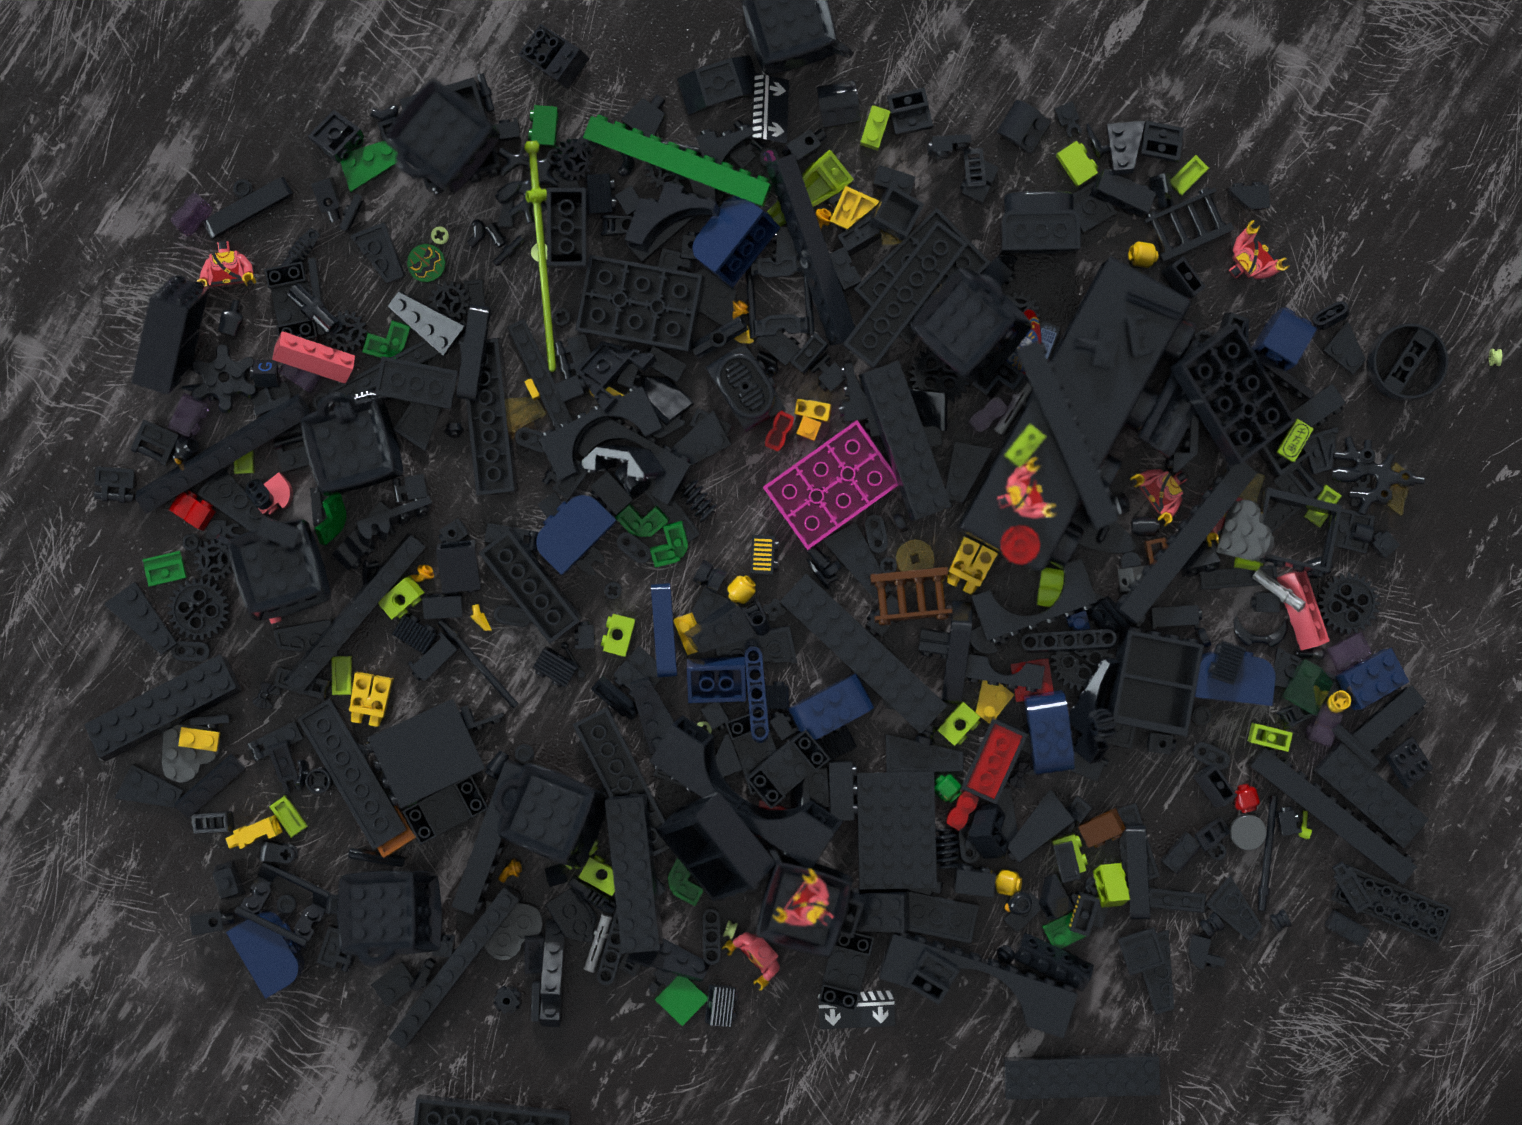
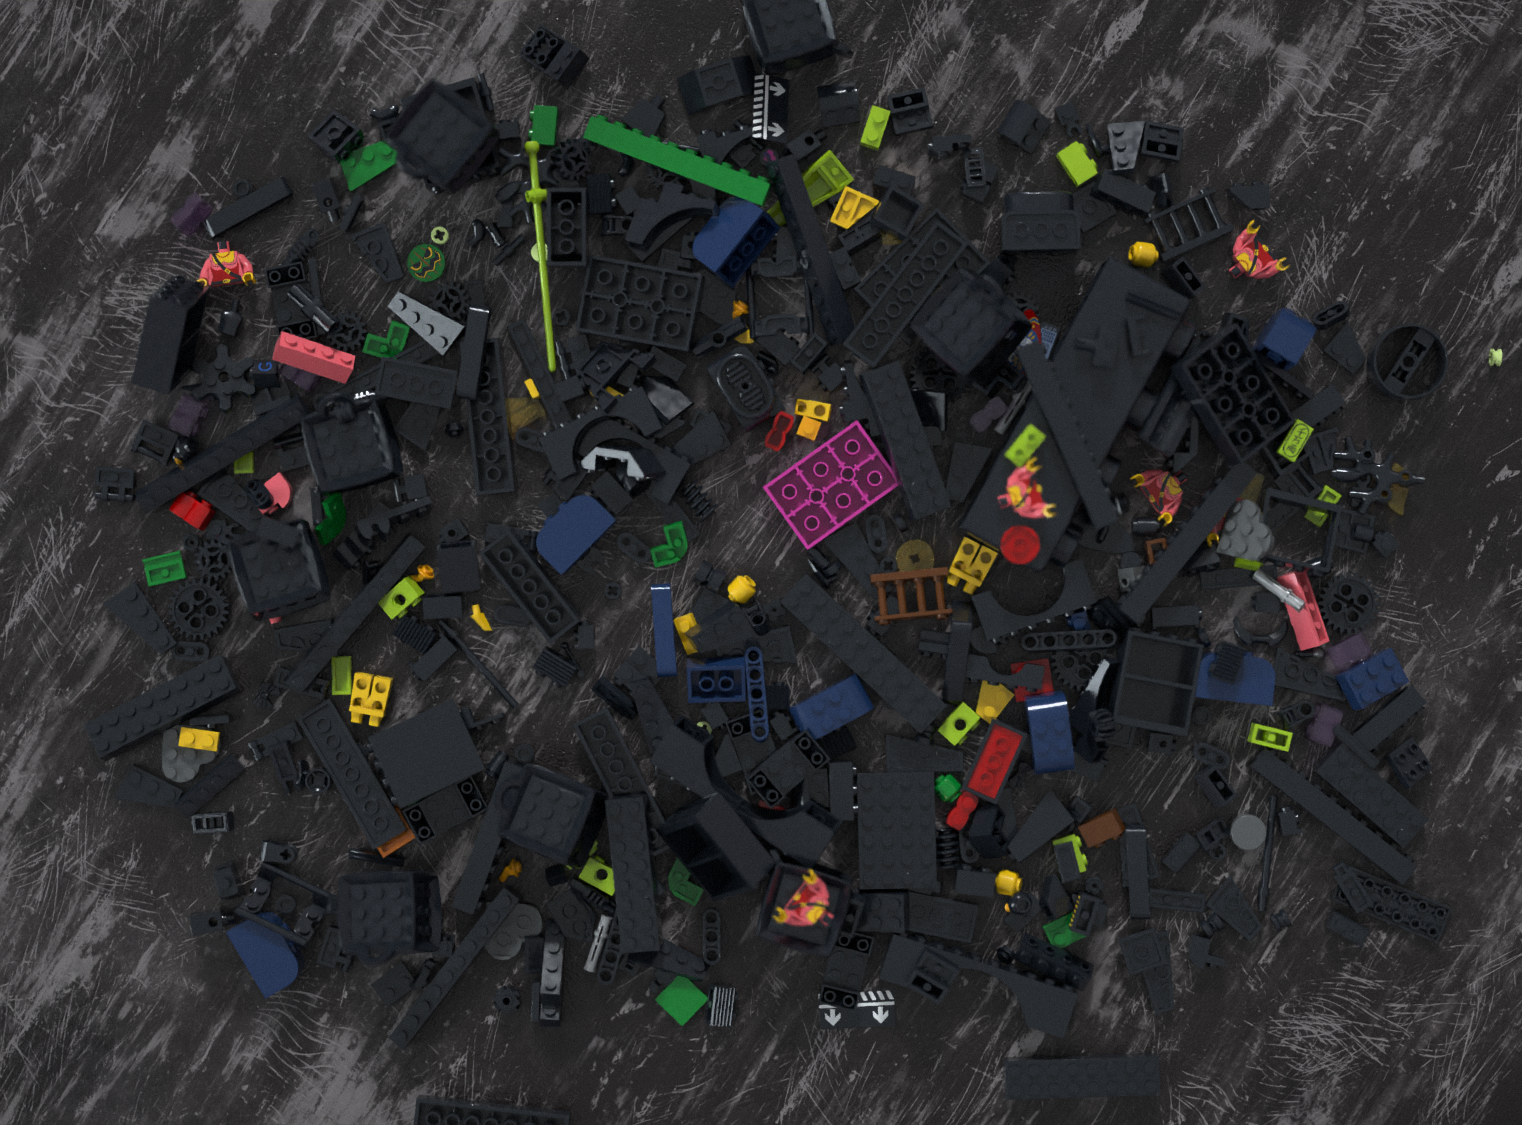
(246, 835): yellow hips -> none
(288, 816): lime tile -> none
(620, 646): lime brick -> none
(639, 525): green plate -> none
(730, 930): yellowish green bush -> none
(759, 953): coral torso -> none
(763, 554): black brick -> none
(823, 217): light orange plate -> none
(1050, 586): lime brick -> none
(1111, 885): lime brick -> none
(1188, 175): lime tile -> none
(1246, 799): red head -> none
(1306, 833): lime hand -> none
(1308, 687): clear green slope -> none
(1342, 699): yellow wheel -> none

